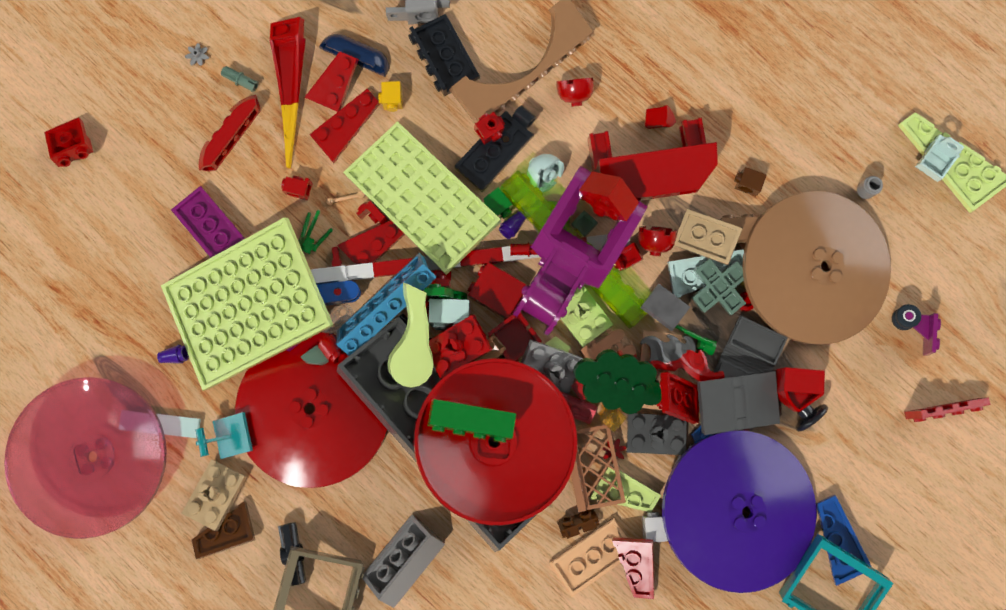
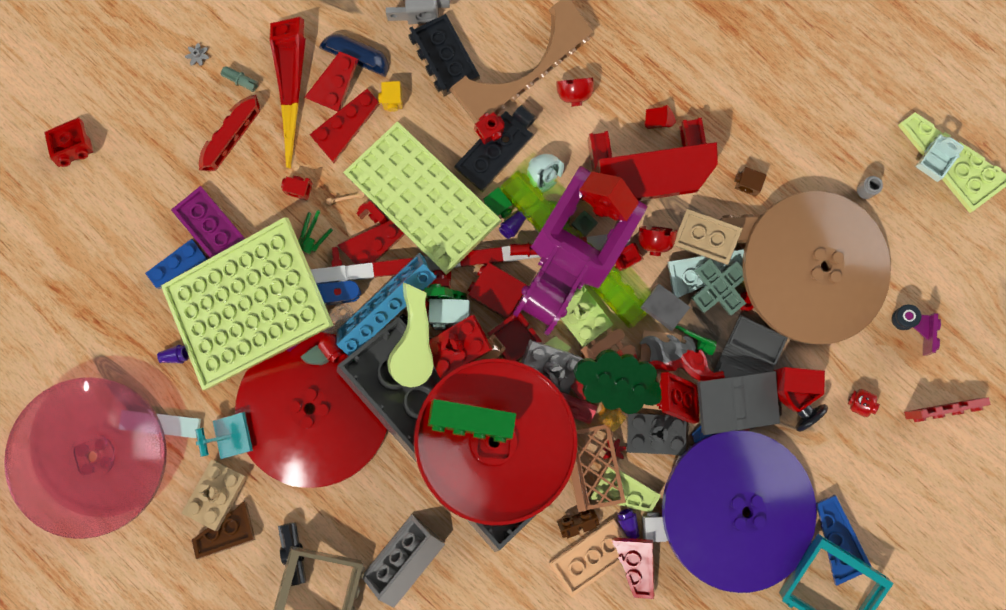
(177, 263): none -> blue wing
(628, 522): none -> dark purple cone
(863, 403): none -> red head

